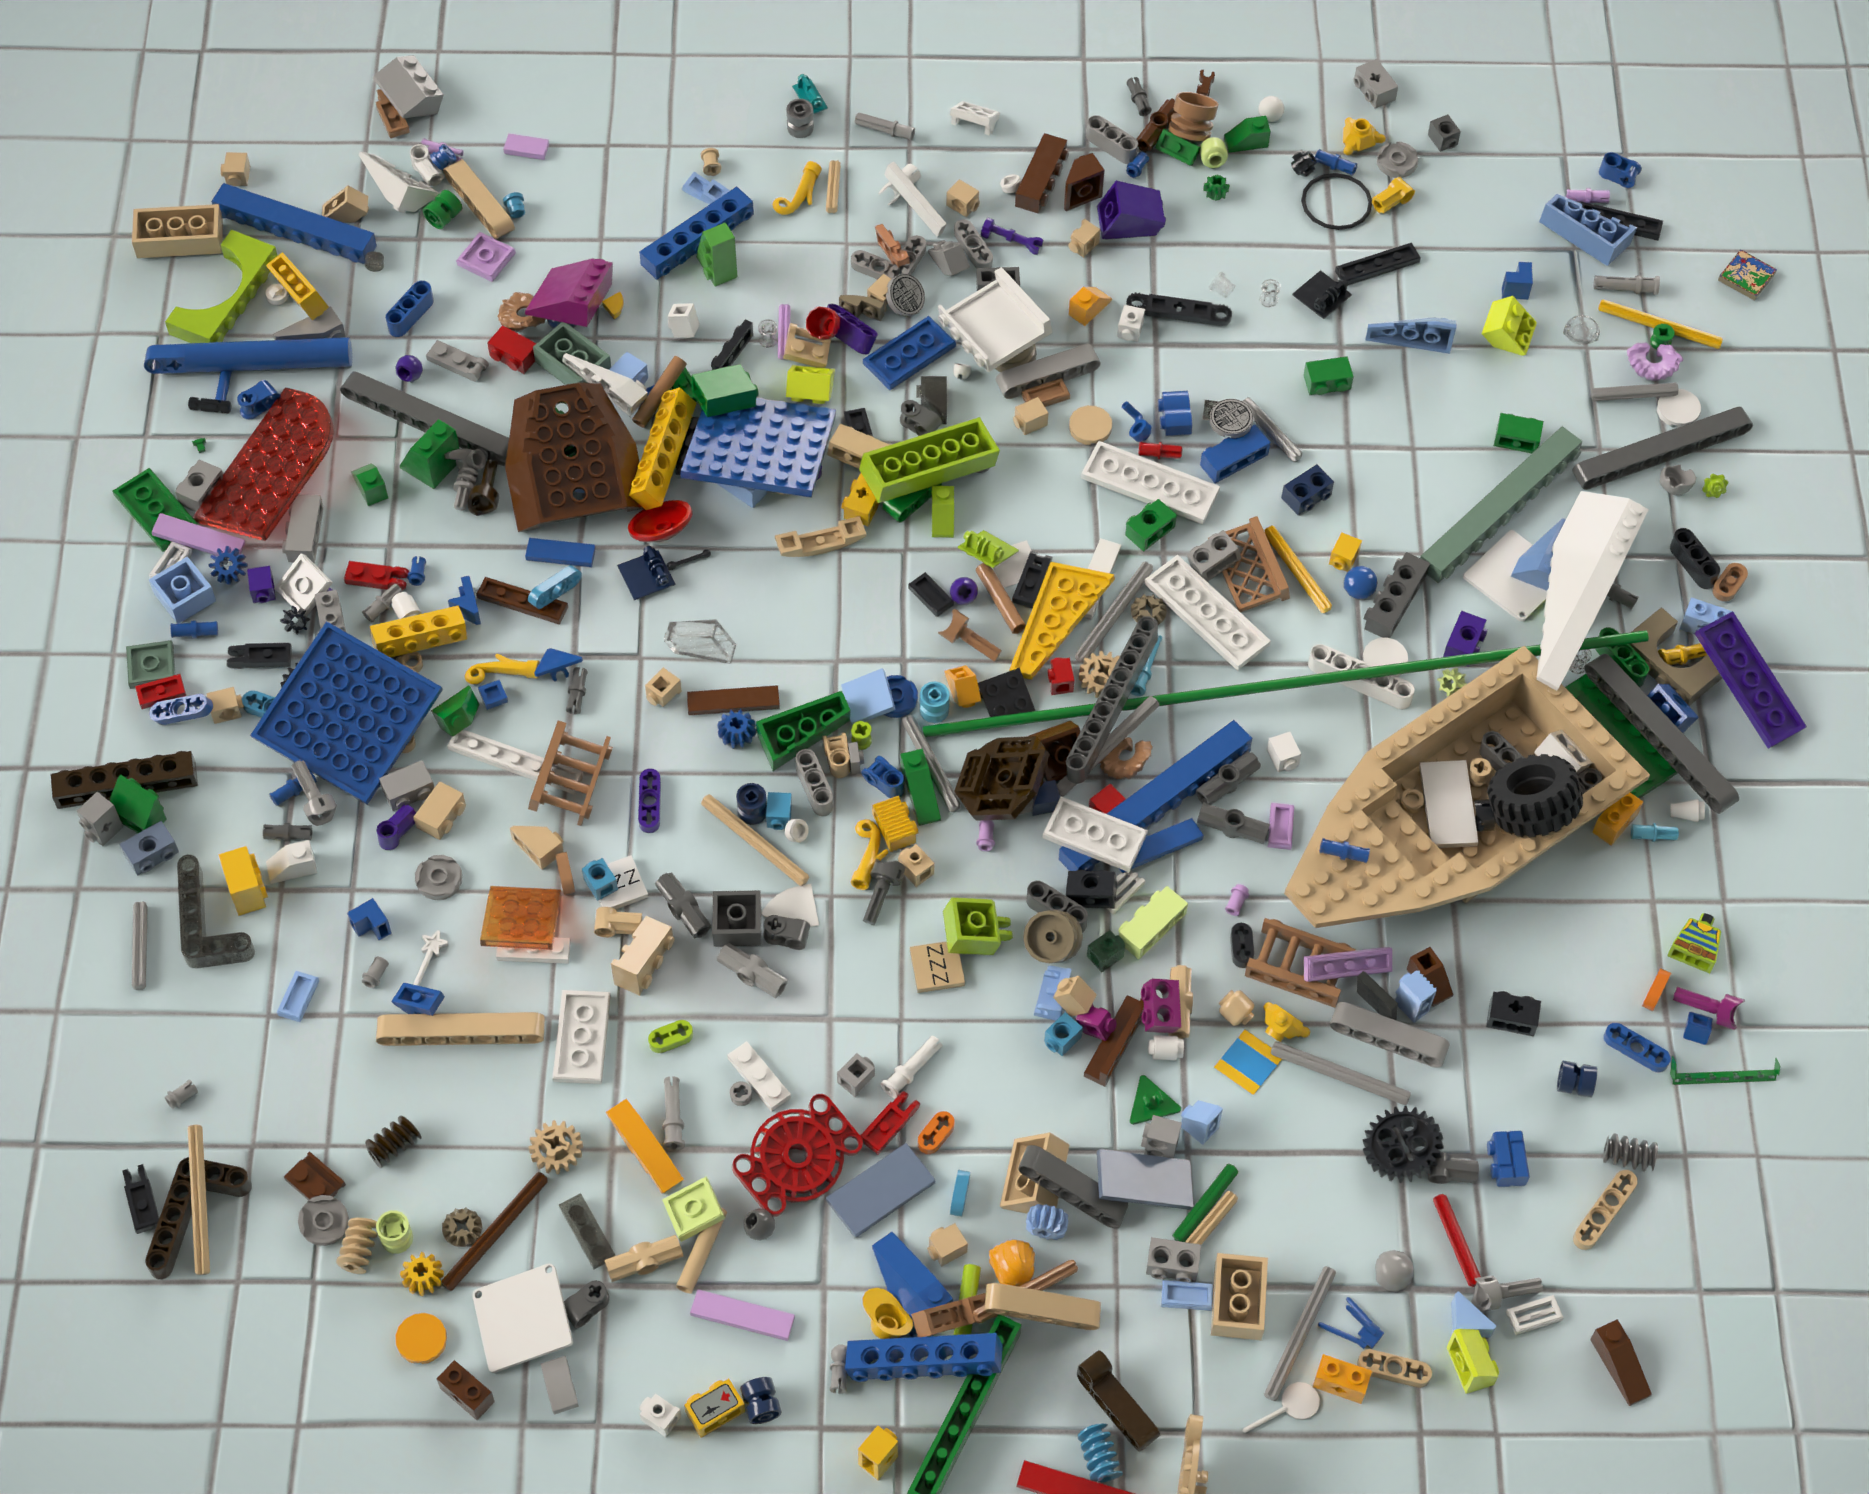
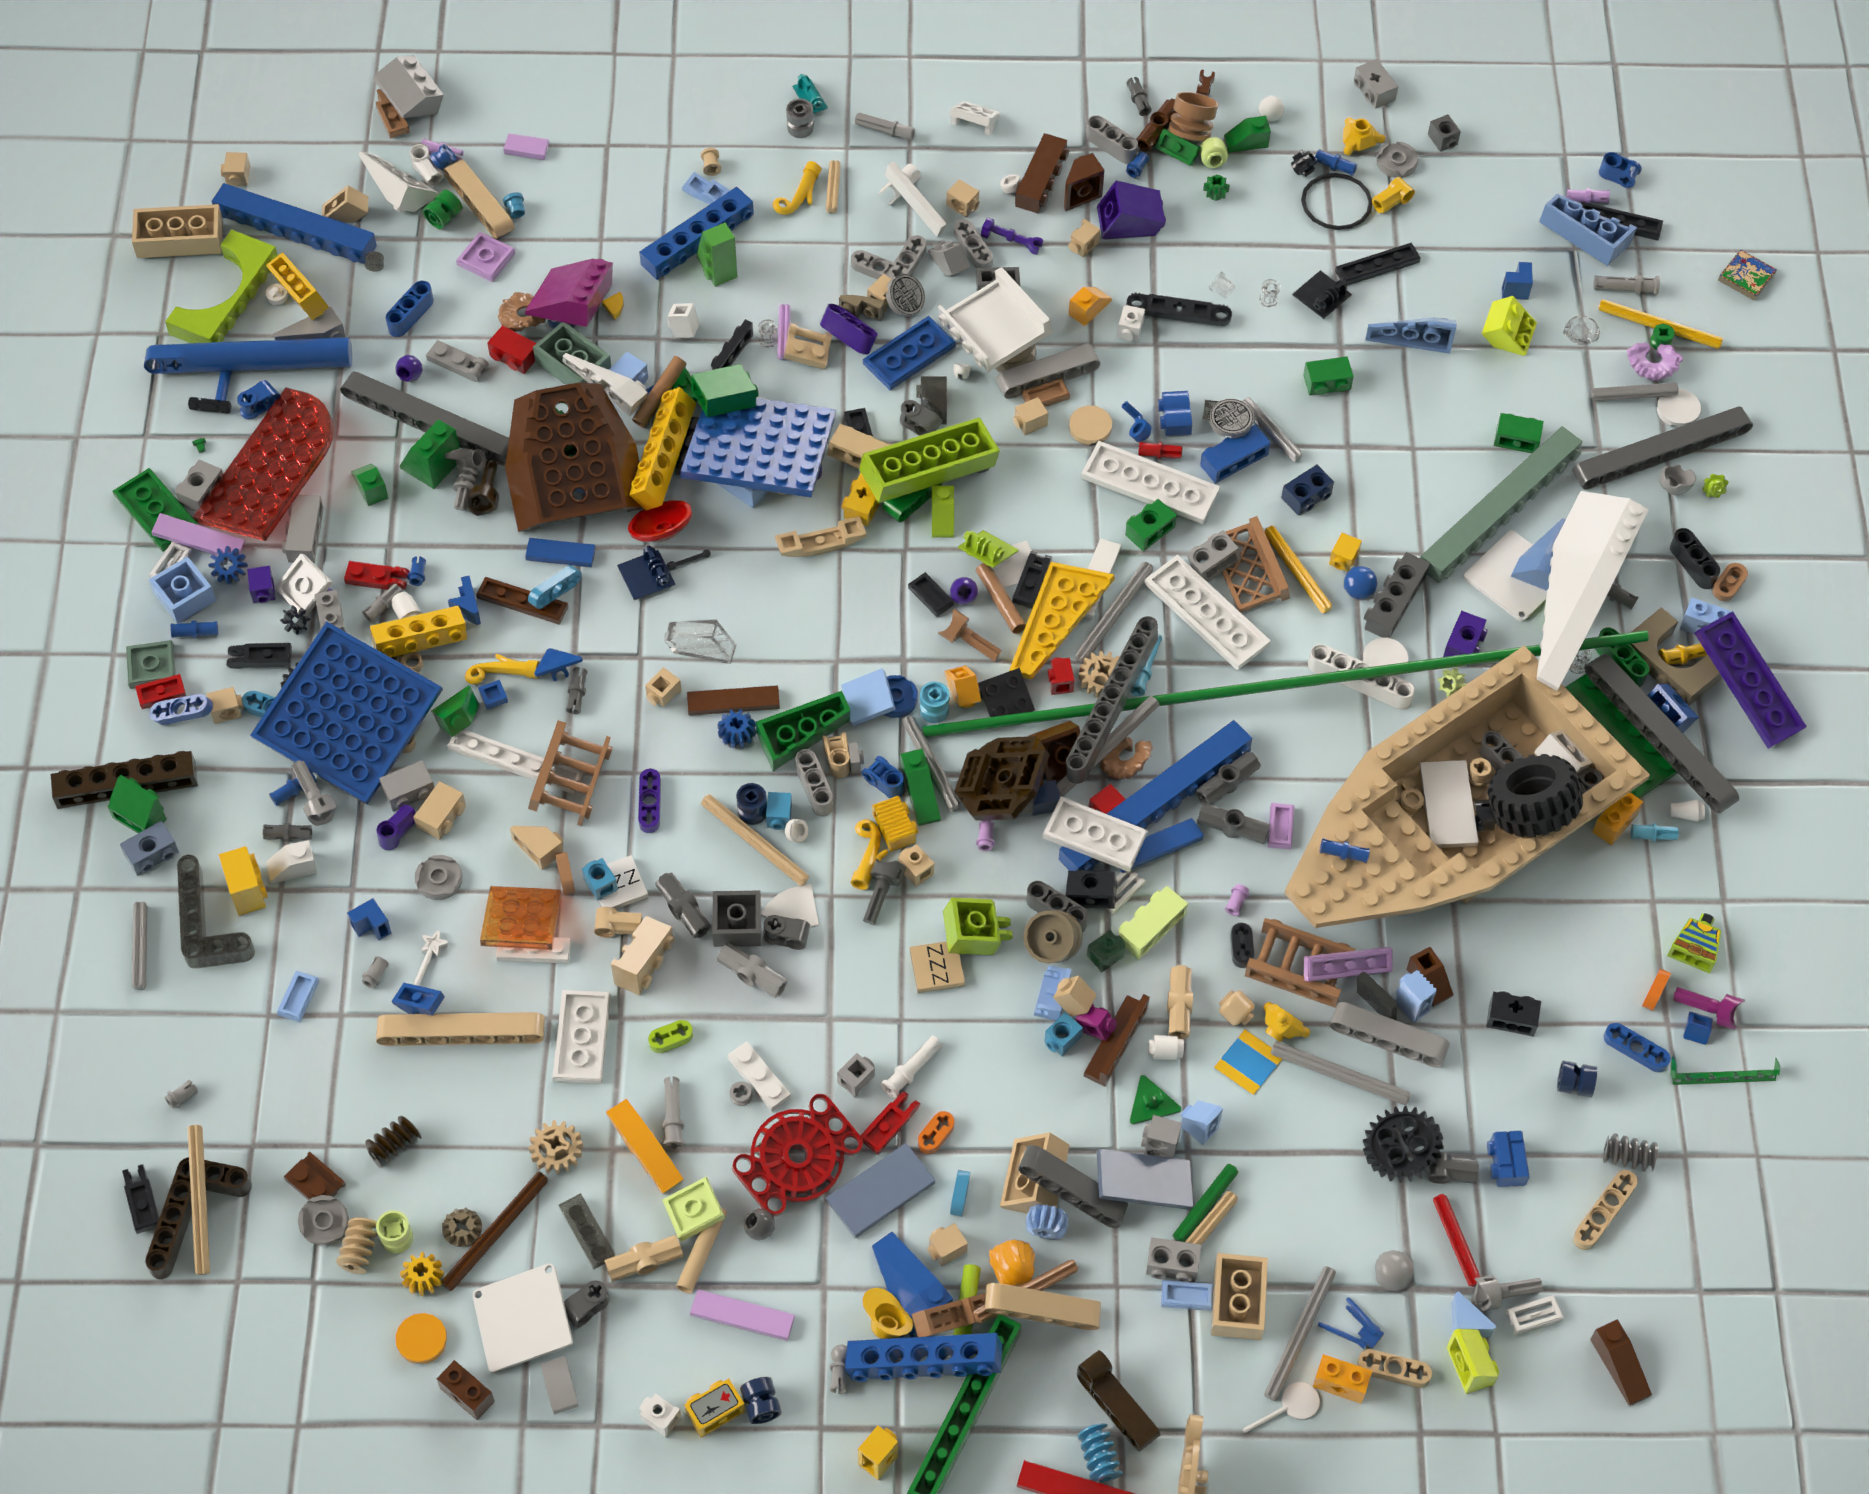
(99, 819): light grey brick -> none
(809, 383): neon yellow slope -> none
(822, 323): red hair -> none
(861, 734): lime bush -> none
(891, 247): nougat hinge -> none
(1138, 608): dark tan gear -> none
(1167, 1006): magenta brick -> none
(1284, 752): white brick -> none

